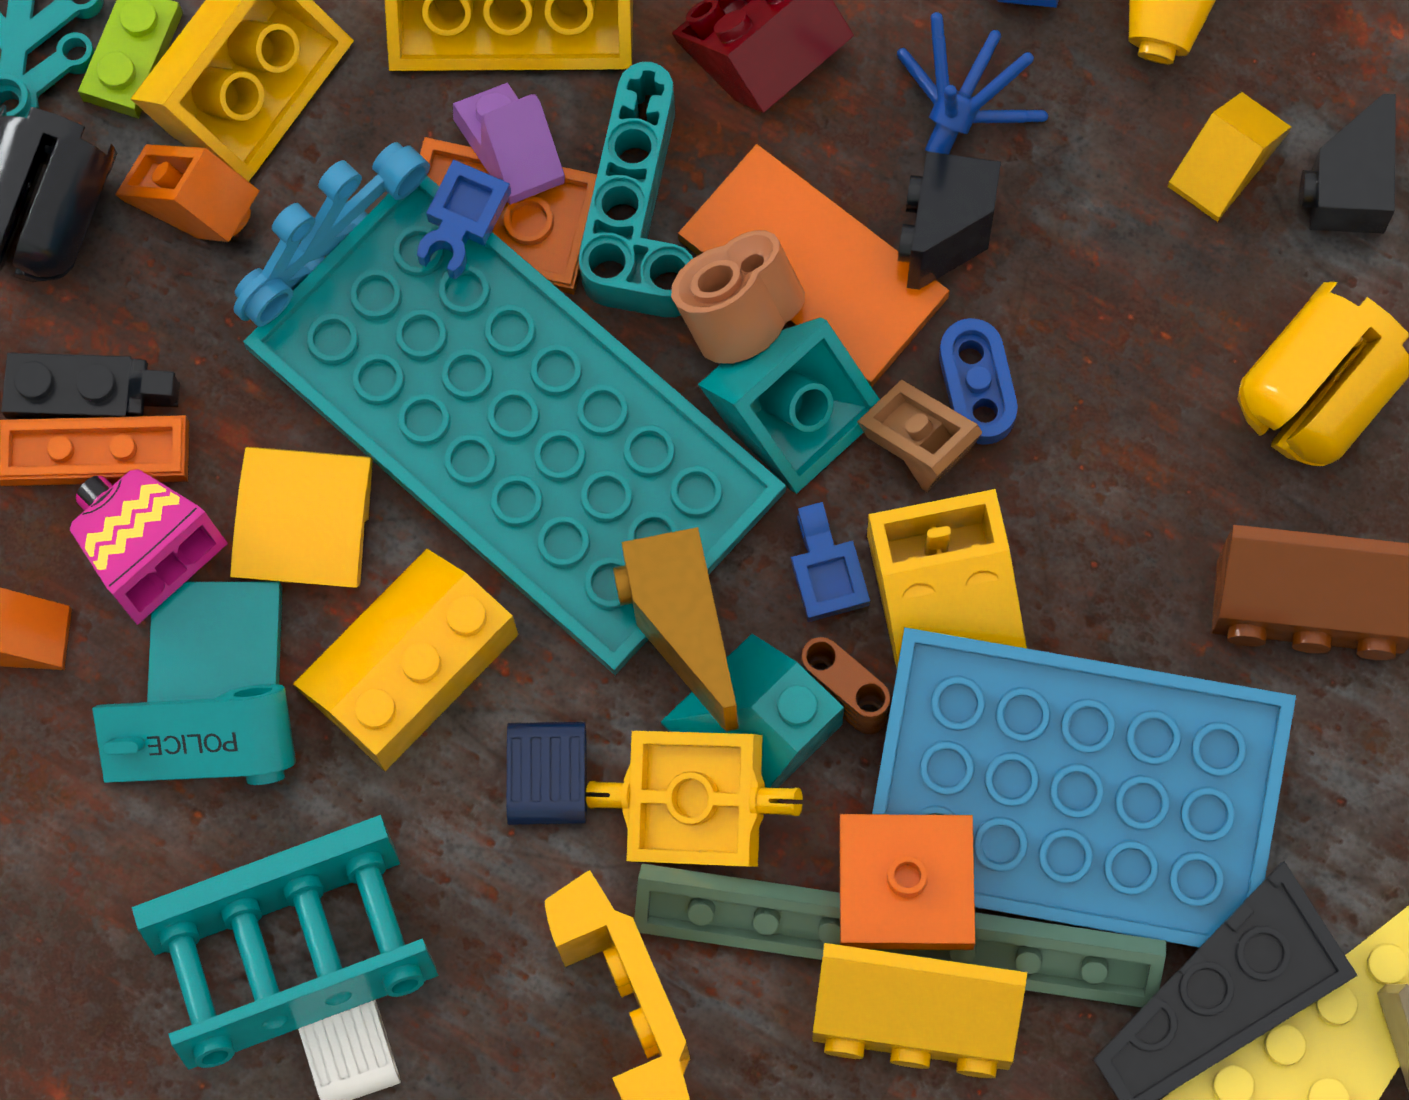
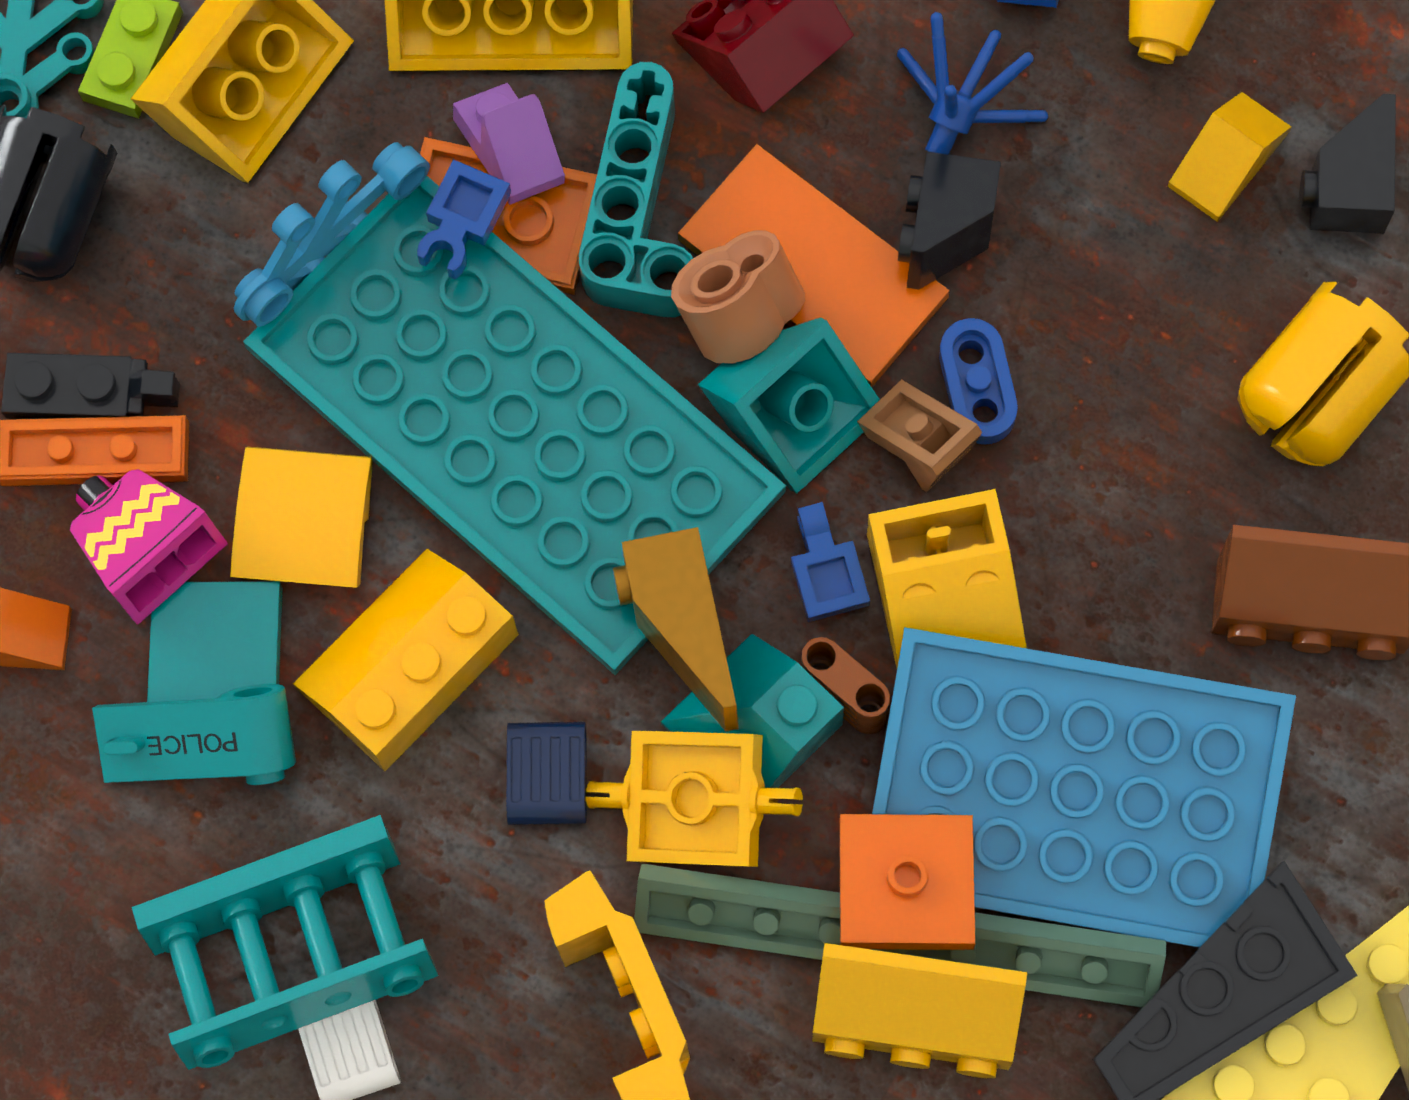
(189, 191): orange slope -> none

